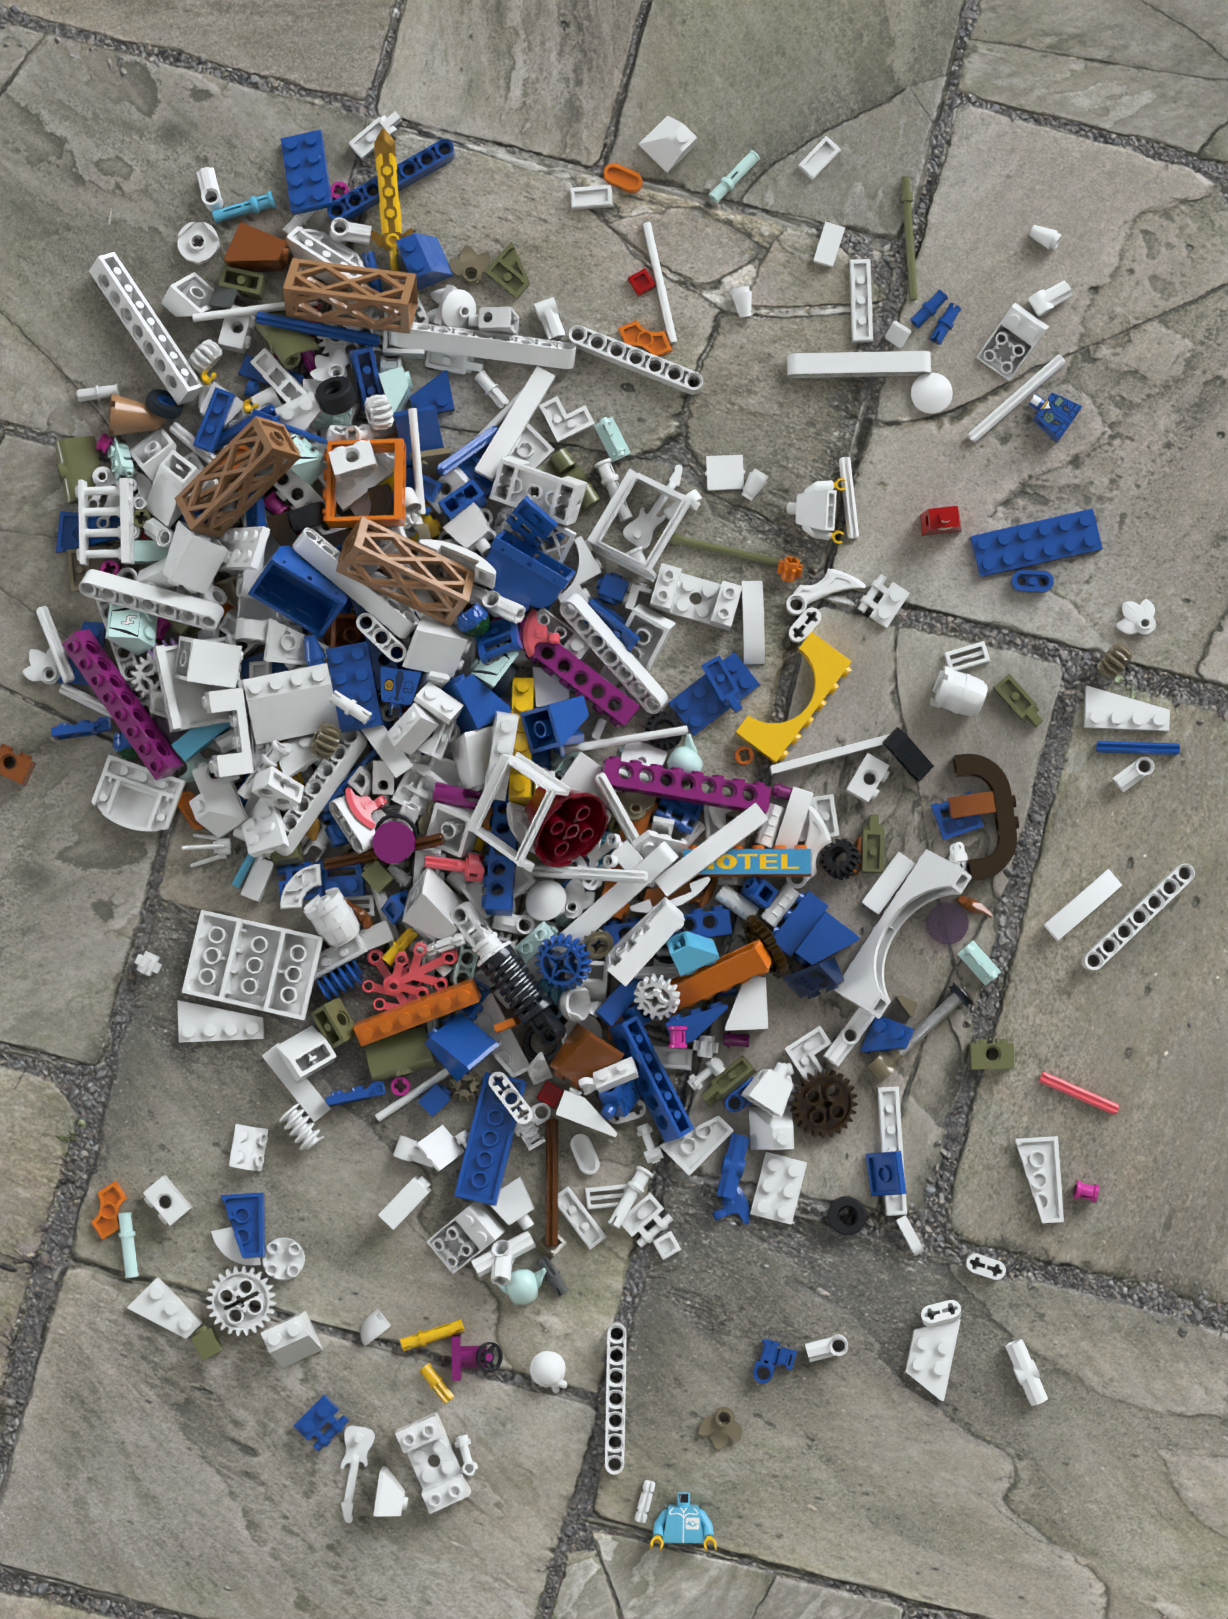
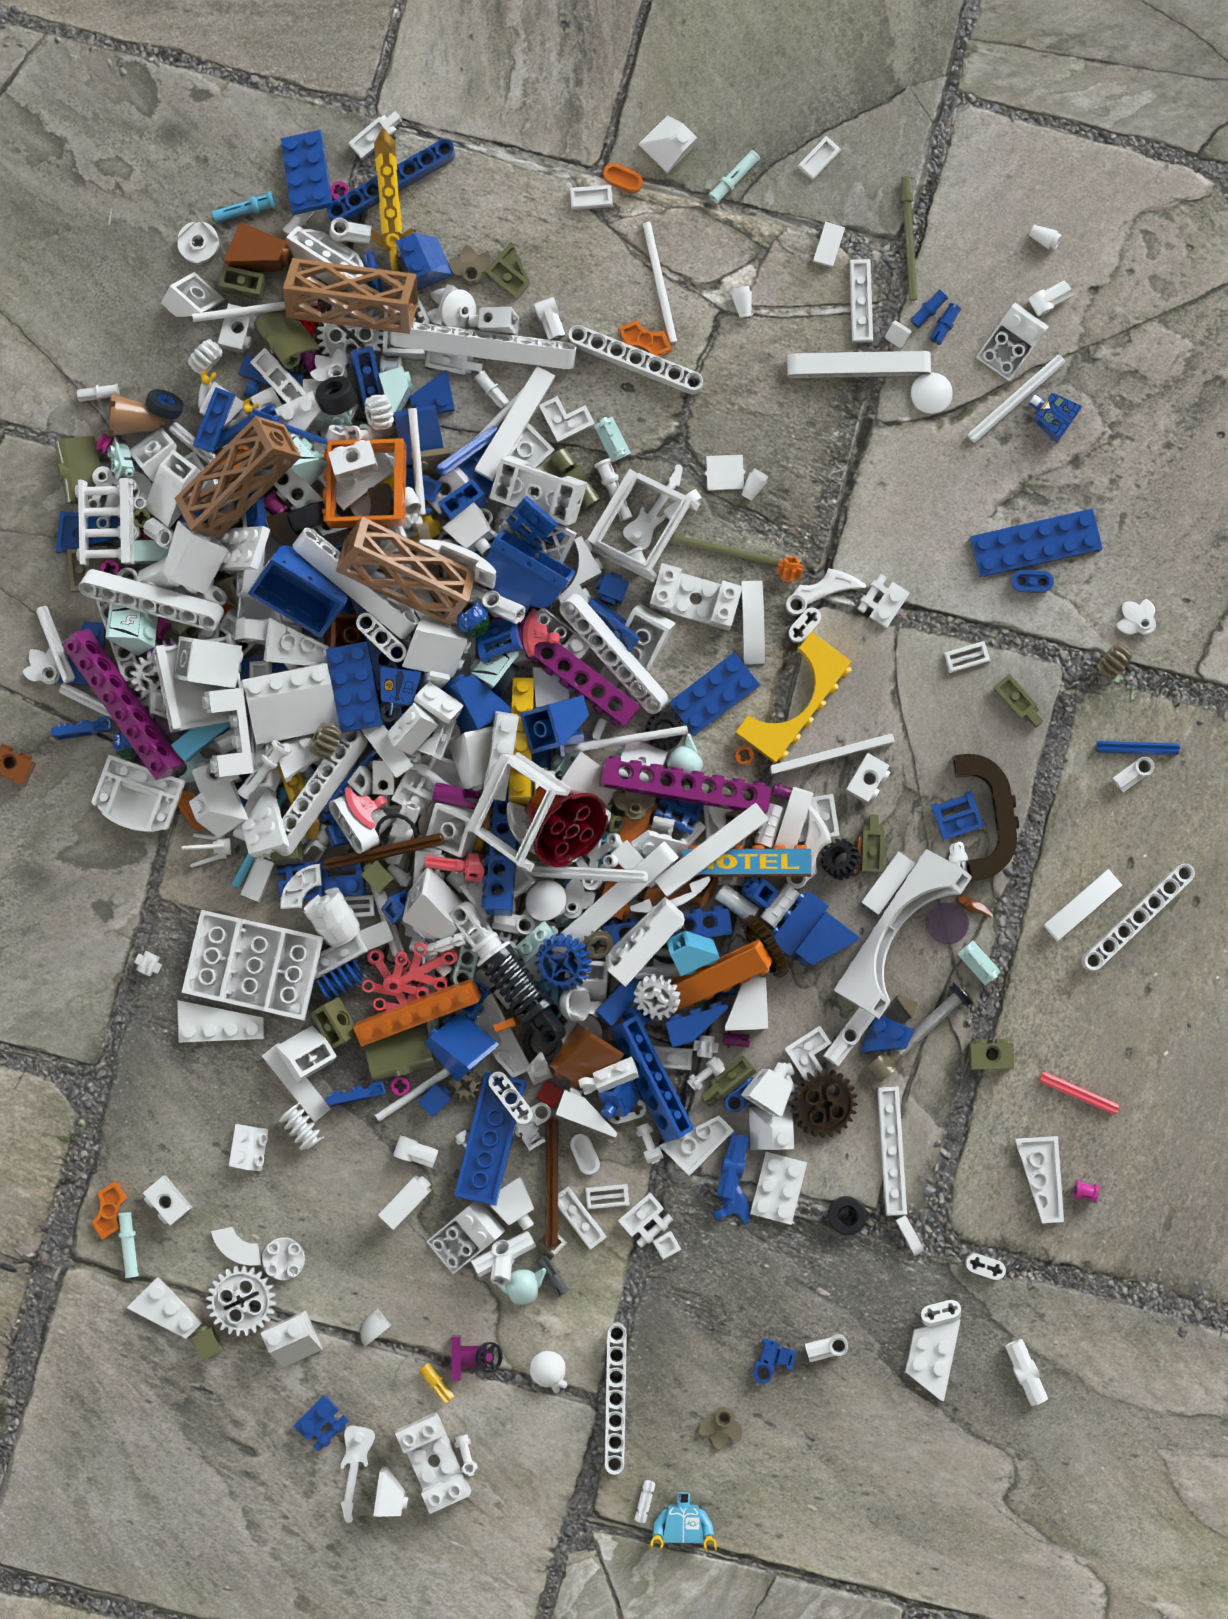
(146, 328): white brick -> none
(209, 188): white piece -> none
(224, 298): dark grey panel -> none
(248, 1222): blue wing -> none
(277, 788): white brick -> none
(313, 652): blue cone -> none
(317, 329): blue axle -> none
(350, 707): white pin -> none
(361, 915): dark orange bar -> none
(393, 842): magenta tile -> none
(400, 945): yellow axle -> none
(425, 1337): yellow pin -> none
(440, 1148): white piece -> none
(616, 807): white axle -> none
(631, 598): white bracket -> none
(635, 1188): white pin -> none
(641, 282): red tile -> none
(677, 1036): dark pink bush -> none
(723, 683): blue hinge -> none
(815, 978): dark blue slope -> none
(817, 509): white torso -> none
(849, 498): white axle -> none
(886, 1173): blue plate -> none
(908, 754): black beam -> none
(941, 520): red torso -> none
(959, 692): white piece -> none
(971, 804): dark orange slope -> none
(1118, 712): white wing -> none

